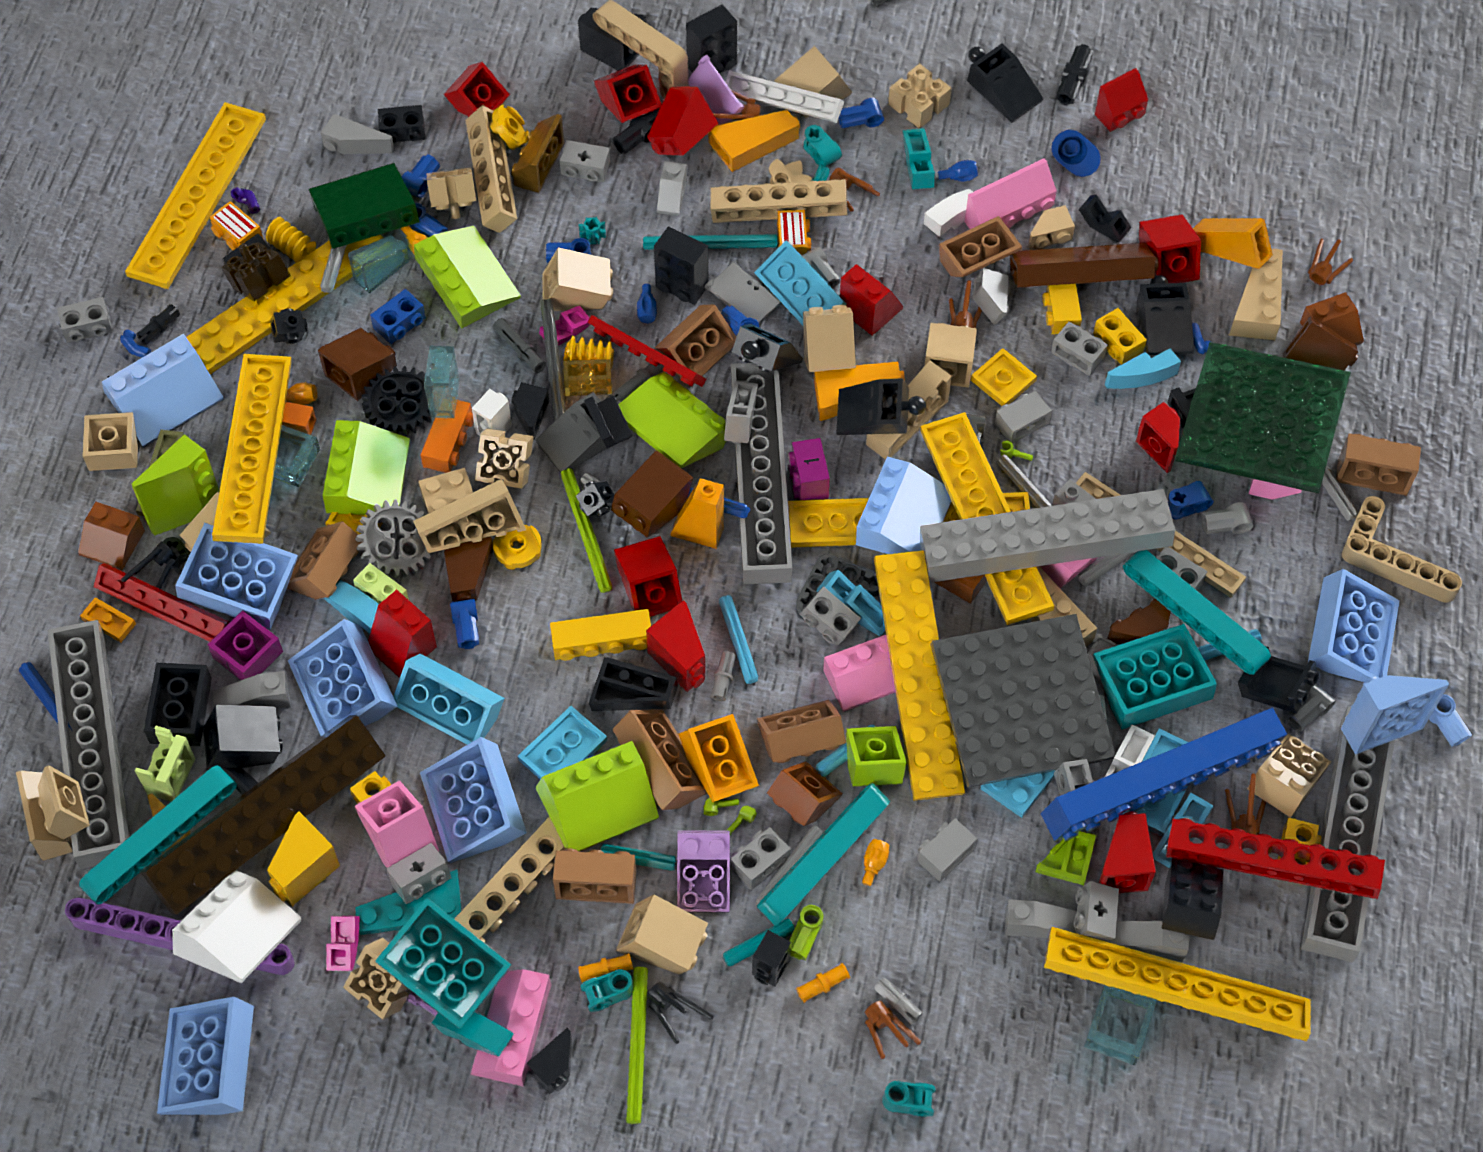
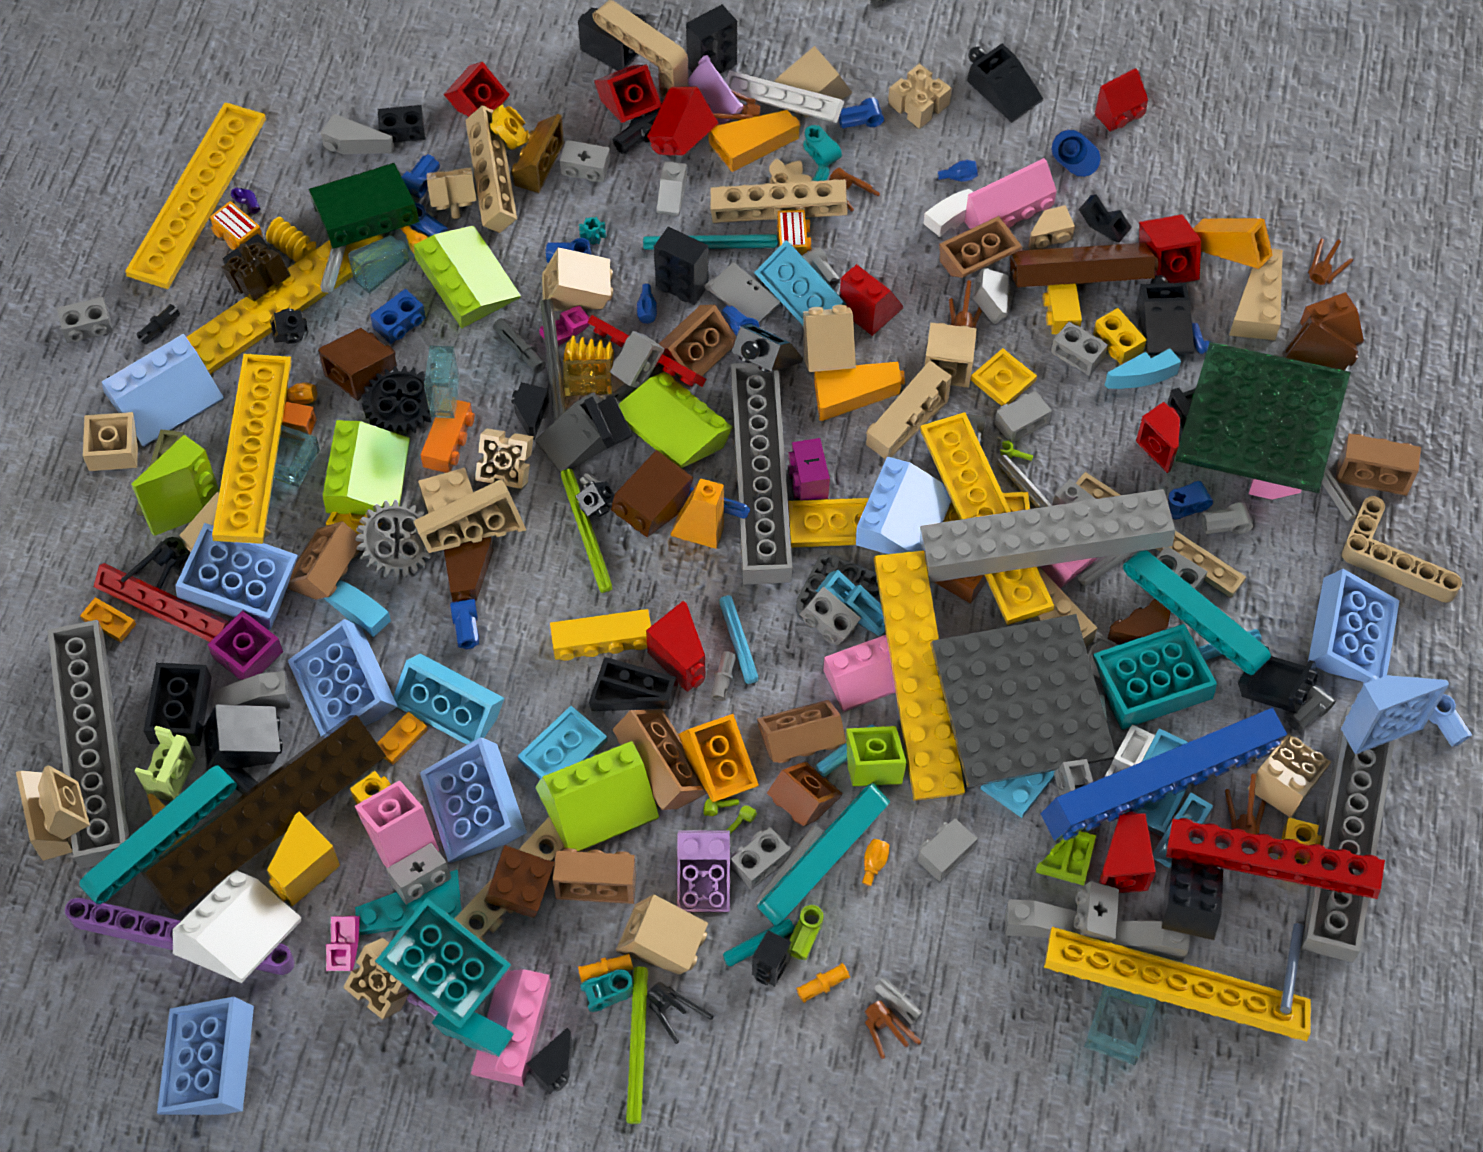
(40, 688): blue axle -> none
(110, 535): dark orange slope -> none
(132, 347): blue arm -> none
(377, 584): yellowish green brick -> none
(400, 632): red slope -> none
(401, 737): none -> light orange plate
(492, 412): white brick -> none
(519, 881): none -> reddish brown brick
(522, 557): yellow plate -> none
(637, 359): none -> light grey brick
(645, 858): teal axle -> none
(649, 576): red slope -> none
(740, 412): light grey slope -> none
(872, 408): black slope -> none
(911, 1098): teal piece -> none
(918, 159): teal slope -> none
(1074, 74): black piece -> none
(1291, 970): none -> sand blue bar

